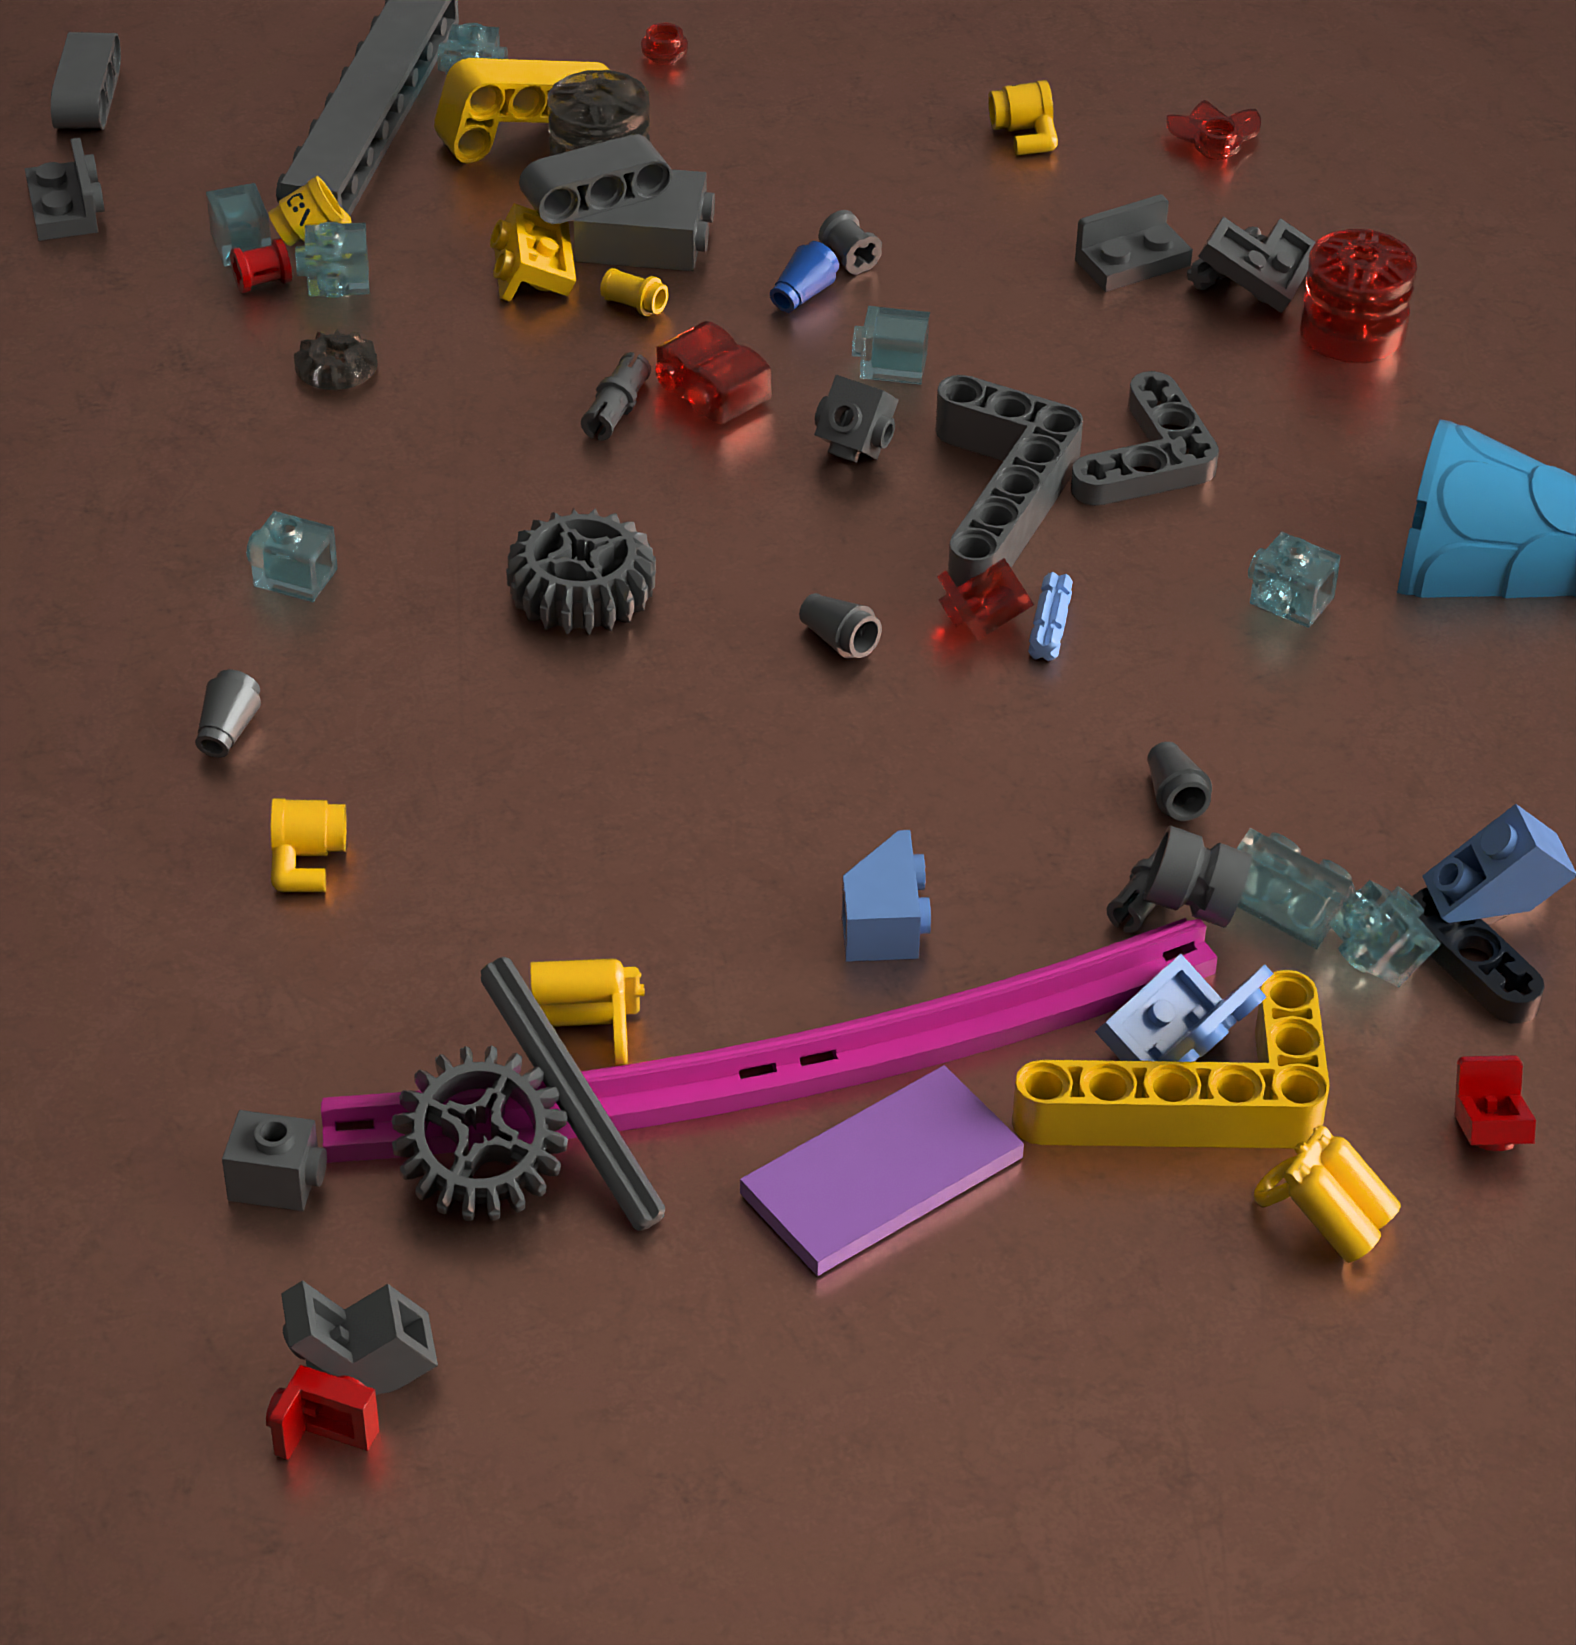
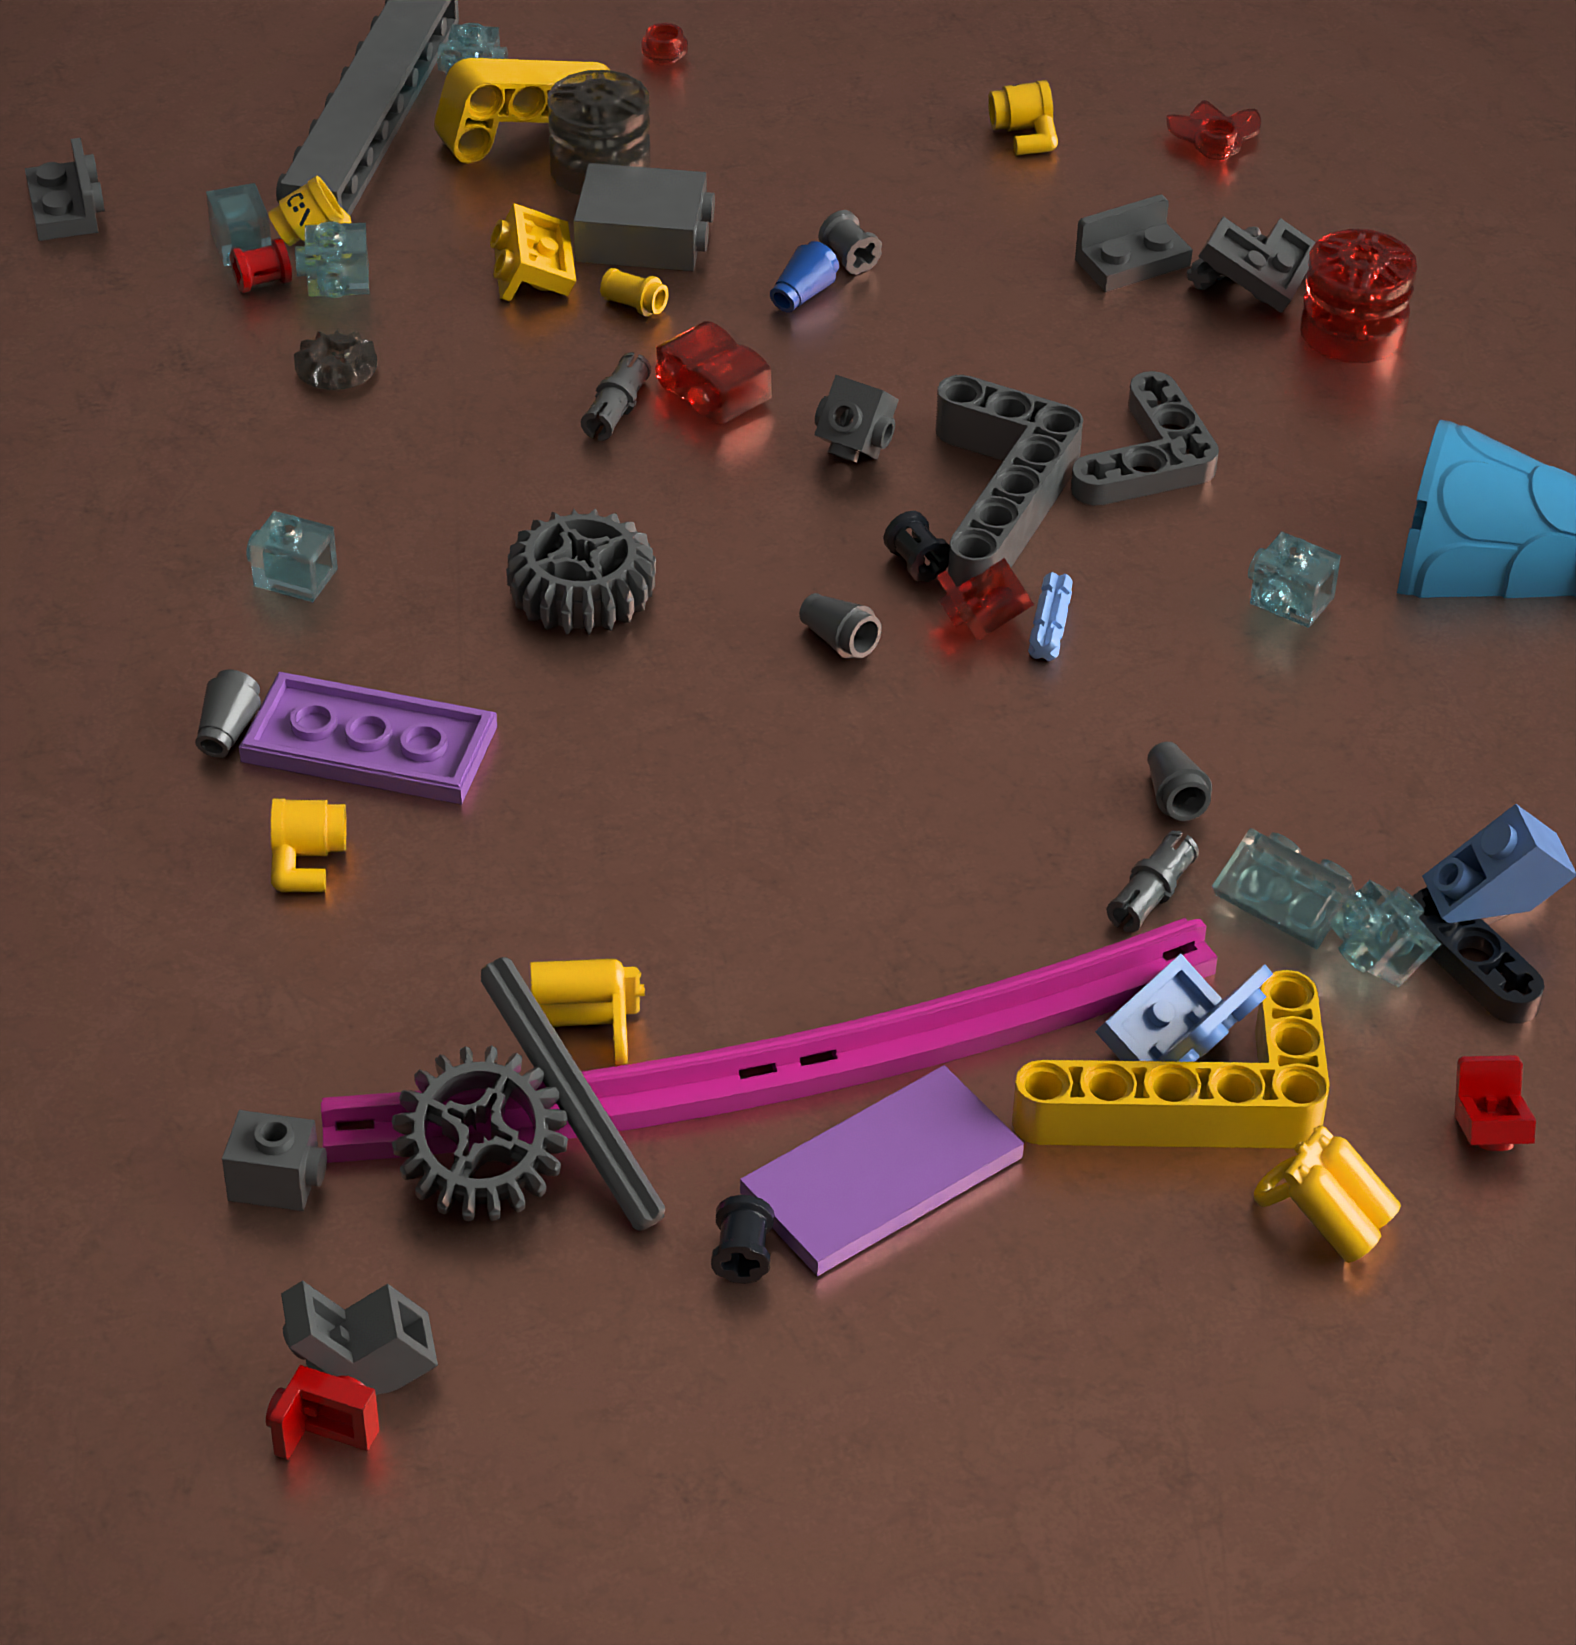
(85, 80): dark grey beam -> none
(369, 737): none -> medium lavender tile
(595, 179): dark grey beam -> none
(741, 1248): none -> black bush
(882, 903): medium blue slope -> none
(892, 344): clear light blue brick -> none
(917, 546): none -> black bush
(1197, 876): dark grey wheel -> none

